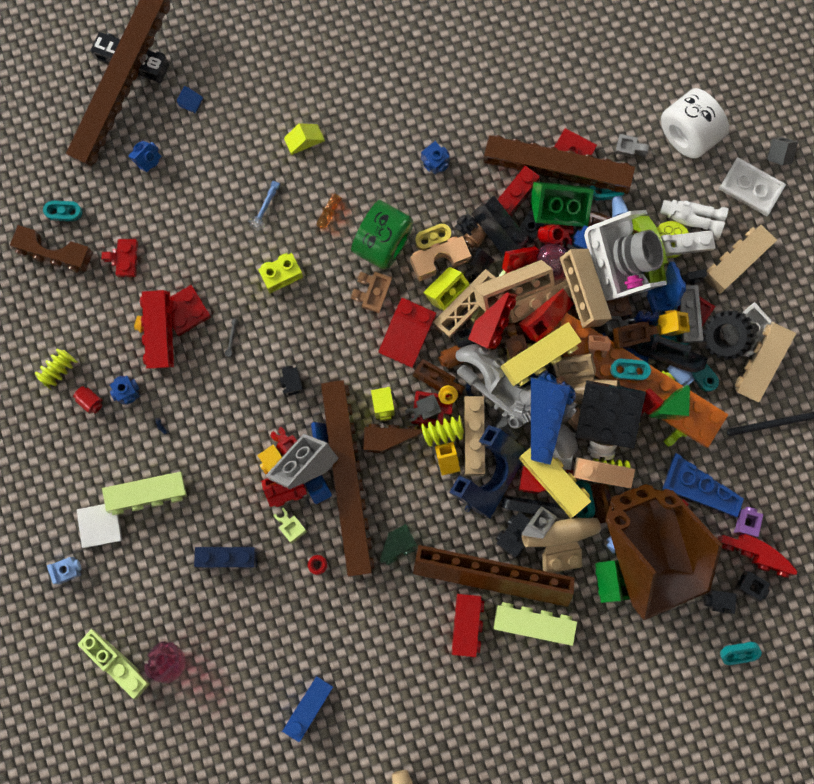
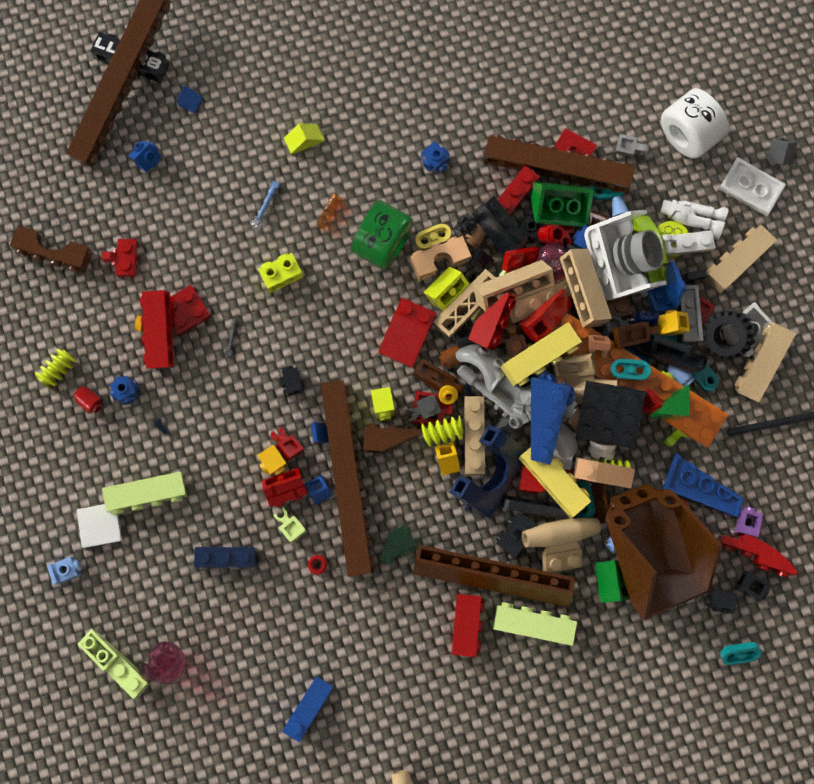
(63, 209): teal plate -> none
(303, 462): light grey slope -> none
(376, 291): medium nougat plate -> none
(540, 524): light grey slope -> none
(633, 282): dark pink plate -> none

